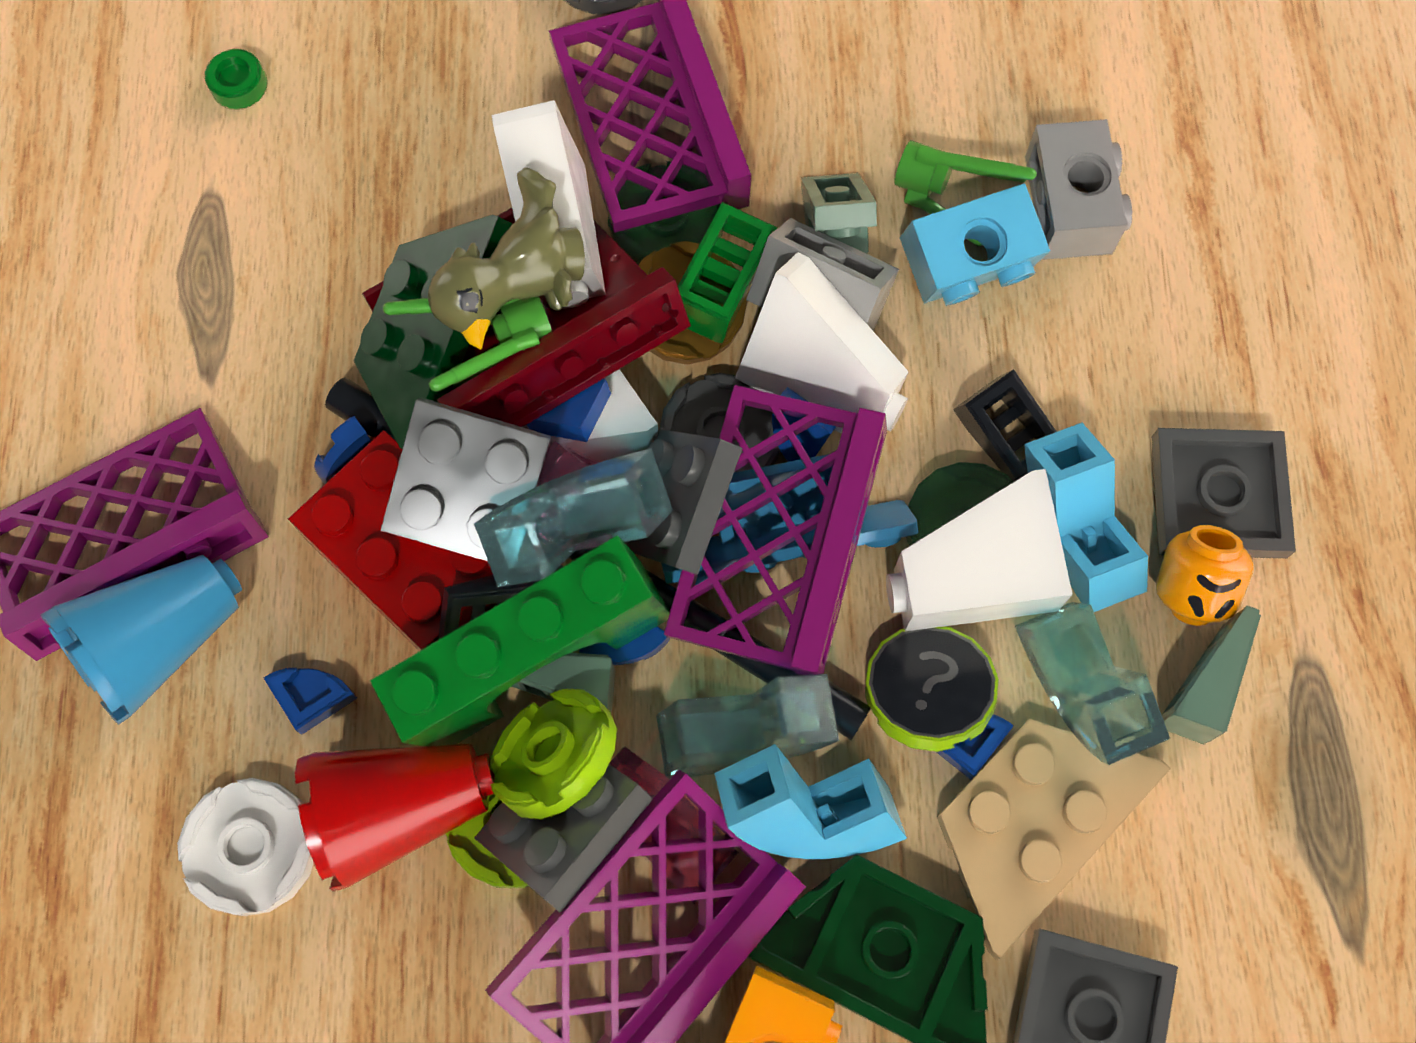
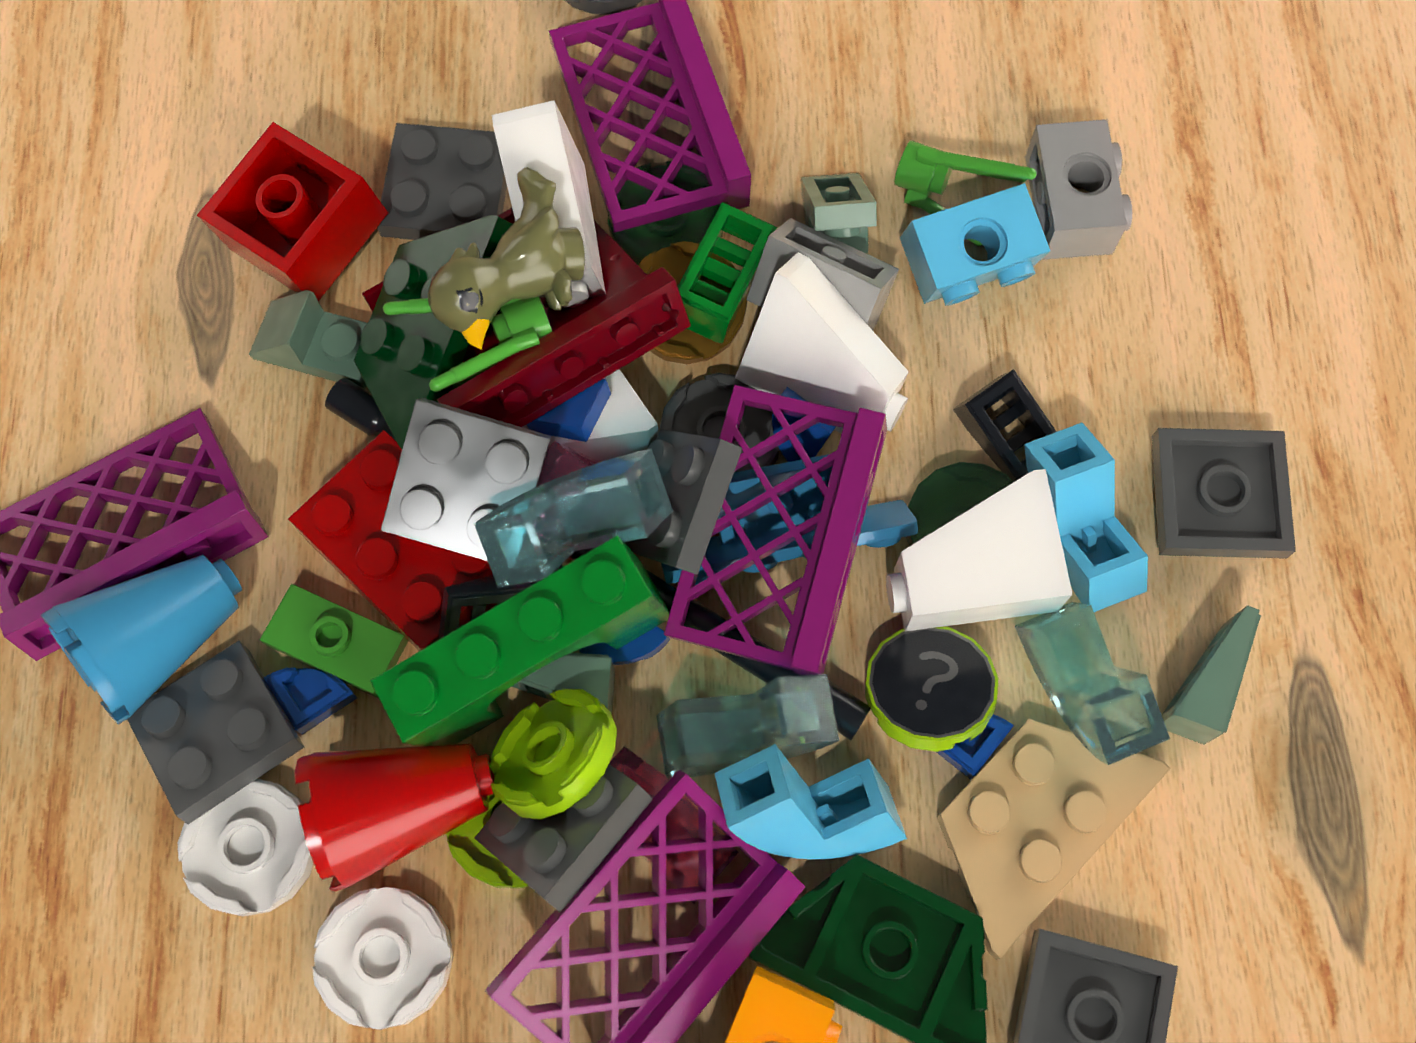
(213, 732): none -> dark grey plate
(236, 79): green tile -> none
(293, 212): none -> red brick
(308, 339): none -> sand green slope
(332, 639): none -> bright green plate
(349, 441): blue tile -> none
(382, 958): none -> white tile
(440, 180): none -> dark grey plate
(1204, 575): light orange head -> none

